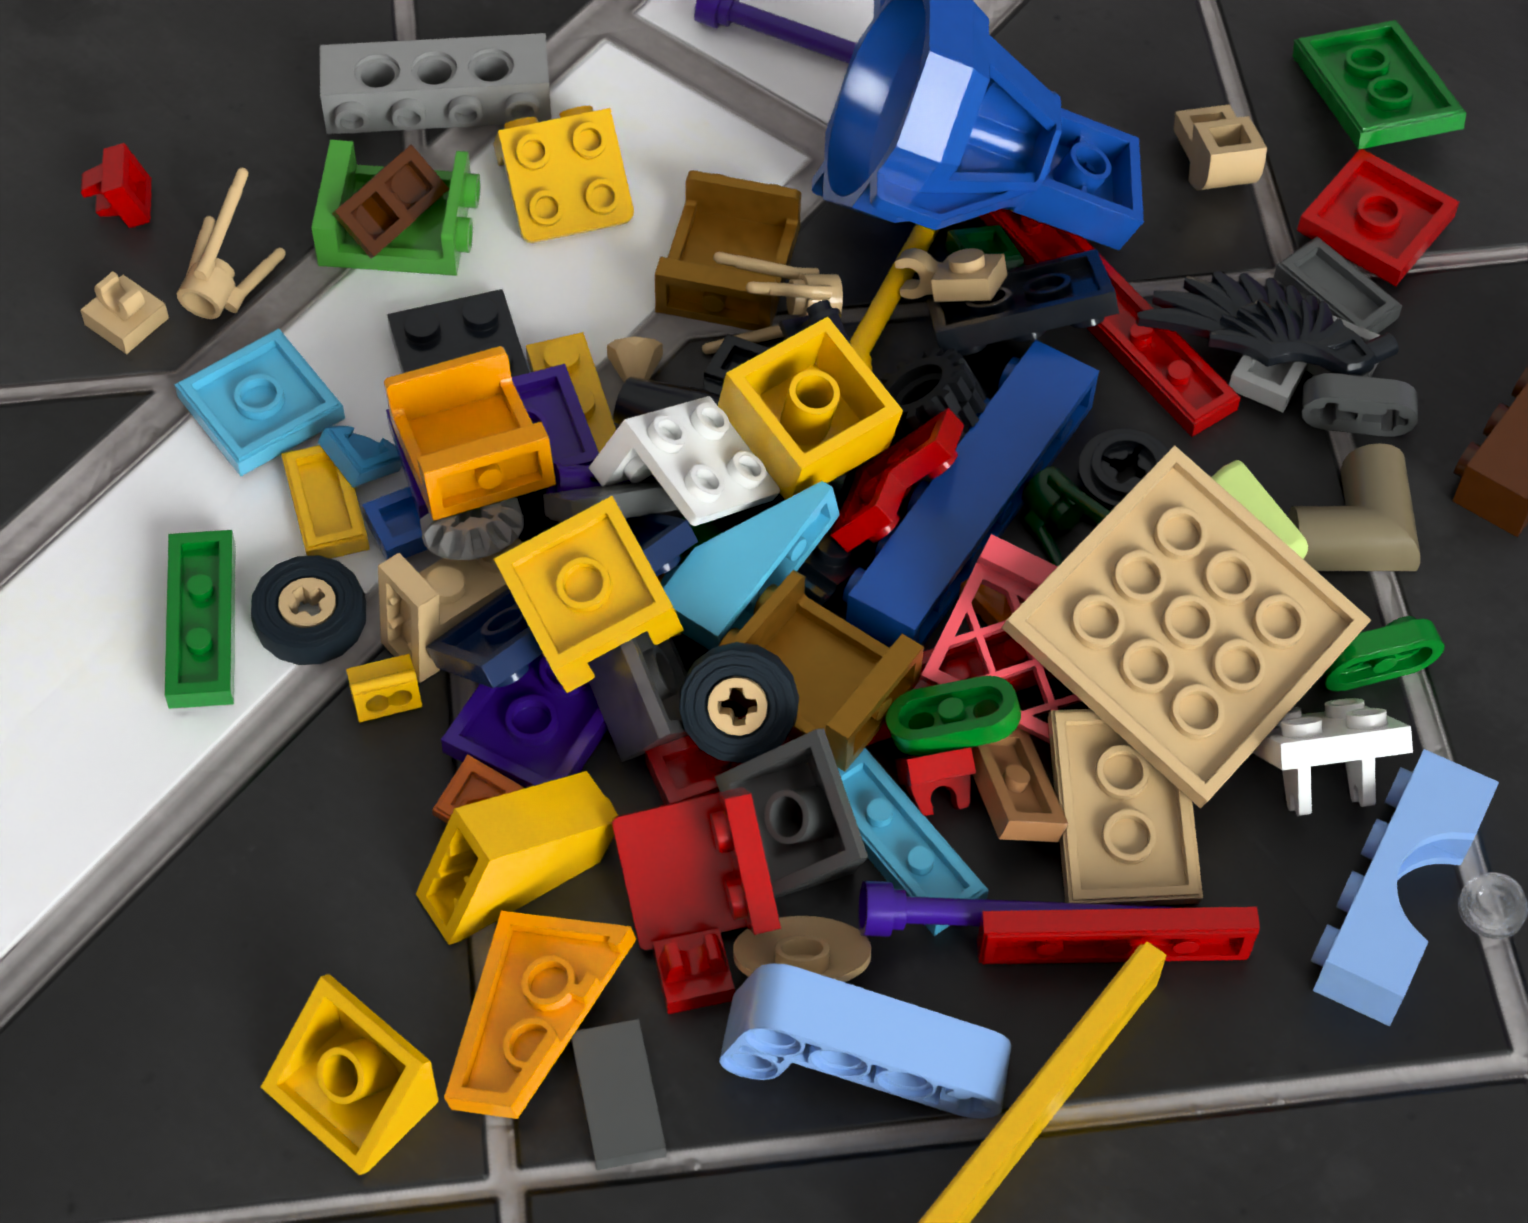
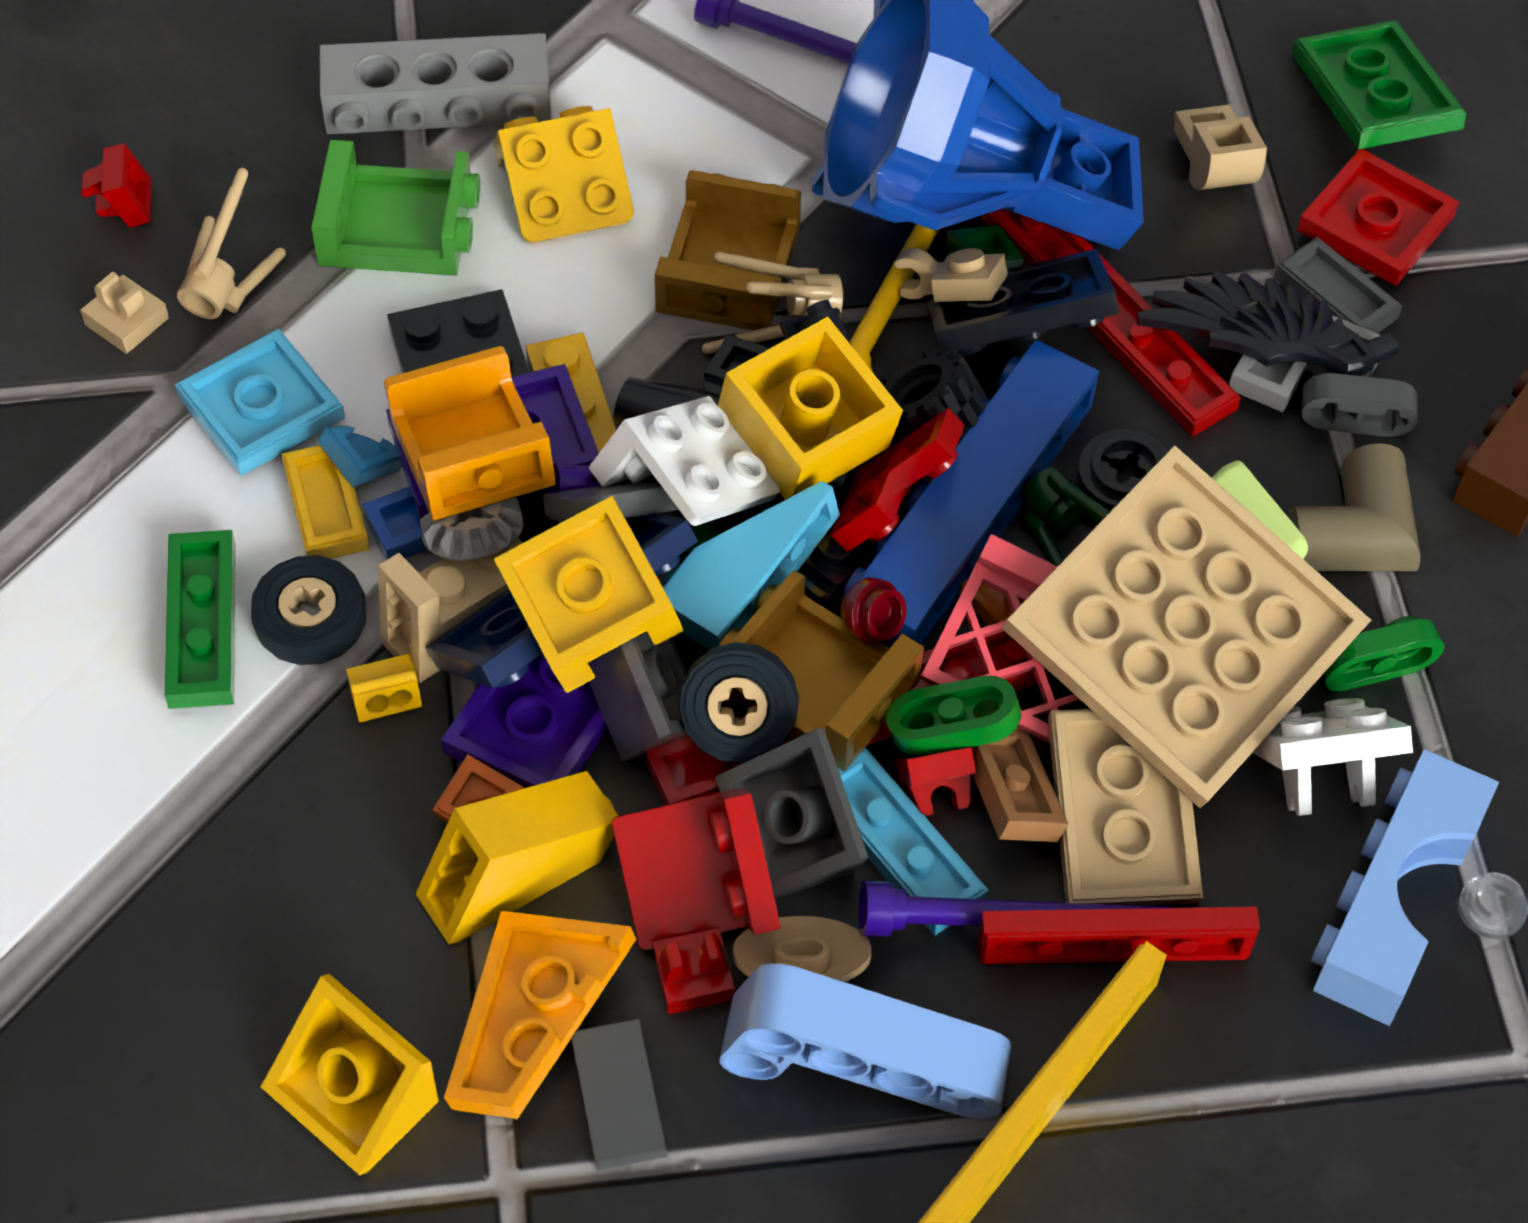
(390, 201): reddish brown slope -> none
(635, 356): tan rock -> none
(873, 610): none -> dark red plate

